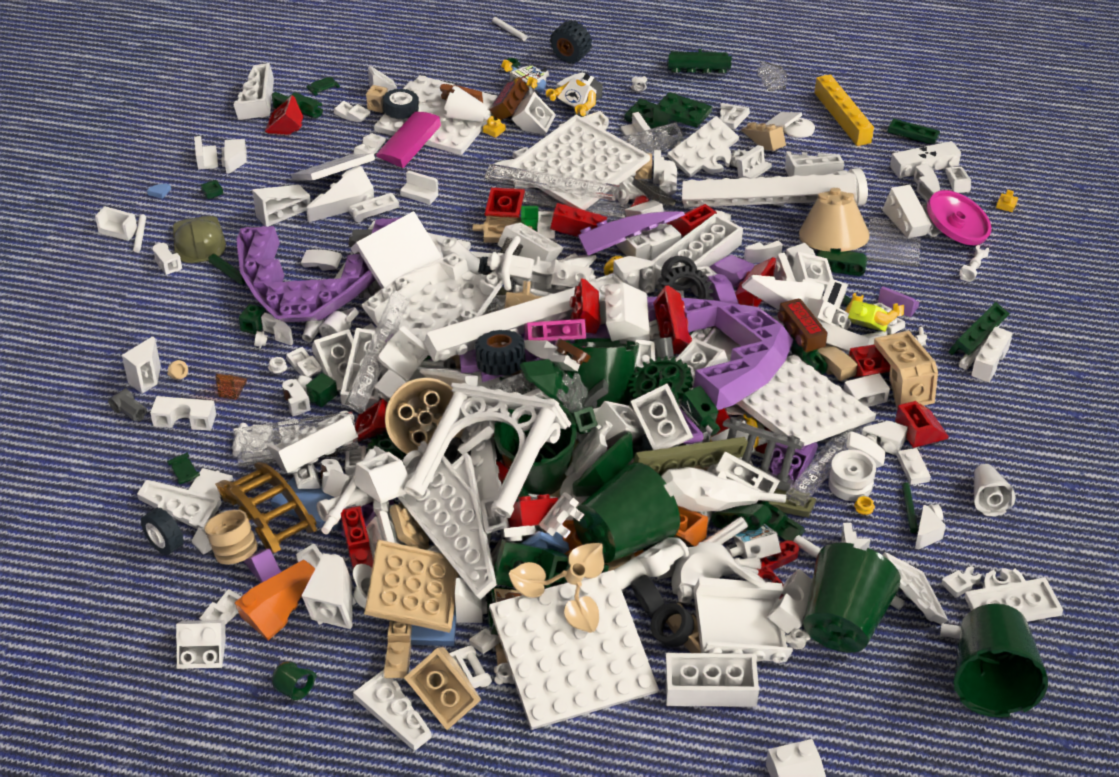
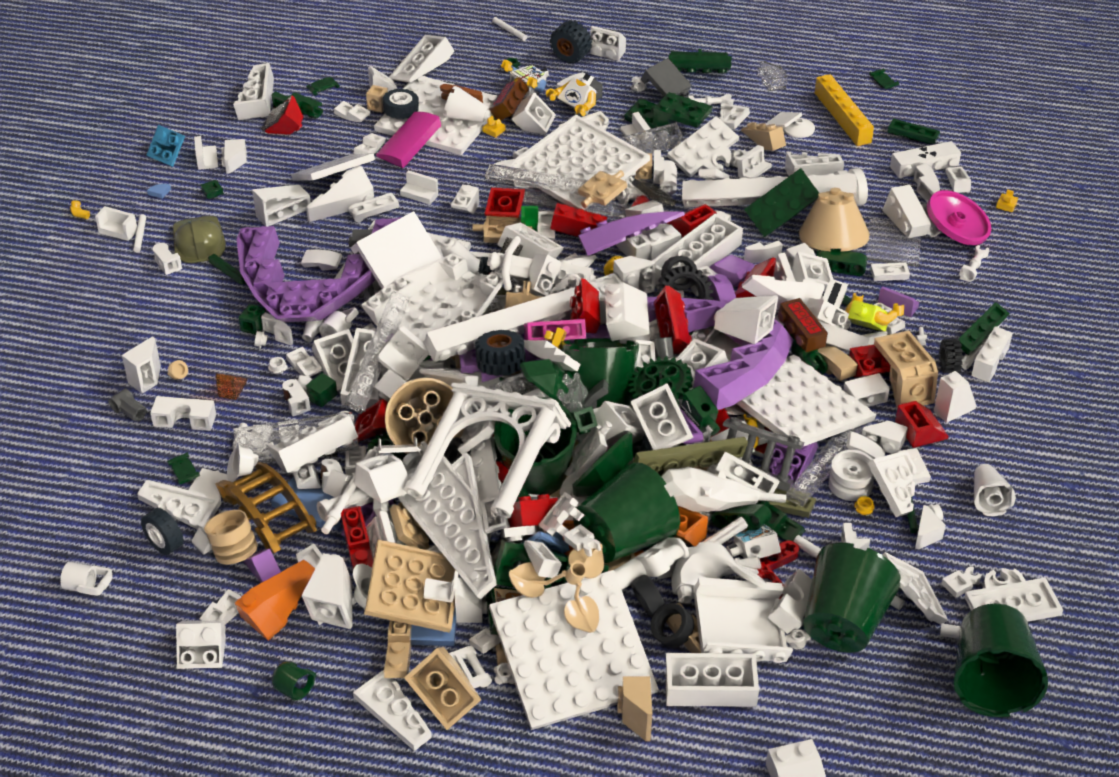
(77, 211): none -> yellow arm
(83, 577): none -> white piece
(165, 145): none -> dark azure slope
(241, 463): none -> white piece
(274, 116): none -> clear smoke piece
(398, 448): none -> white piece
(424, 57): none -> white slope
(441, 590): none -> white bracket
(466, 199): none -> white slope
(542, 559): none -> white slope
(543, 273): none -> white slope
(557, 337): none -> yellow tile
(564, 282): none -> white beam
(577, 355): reddish brown plate -> none
(582, 538): none -> white plate
(602, 188): none -> tan plate
(607, 43): none -> white slope
(636, 704): none -> tan slope
(667, 79): none -> dark grey panel
(708, 100): none -> white piece
(714, 174): none -> white tile
(747, 317): none -> white slope
(782, 202): none -> dark green plate
(883, 79): none -> dark green piece
(890, 271): none -> white plate
(895, 480): none -> white plate
(950, 355): none -> black tyre
(953, 397): none -> white slope

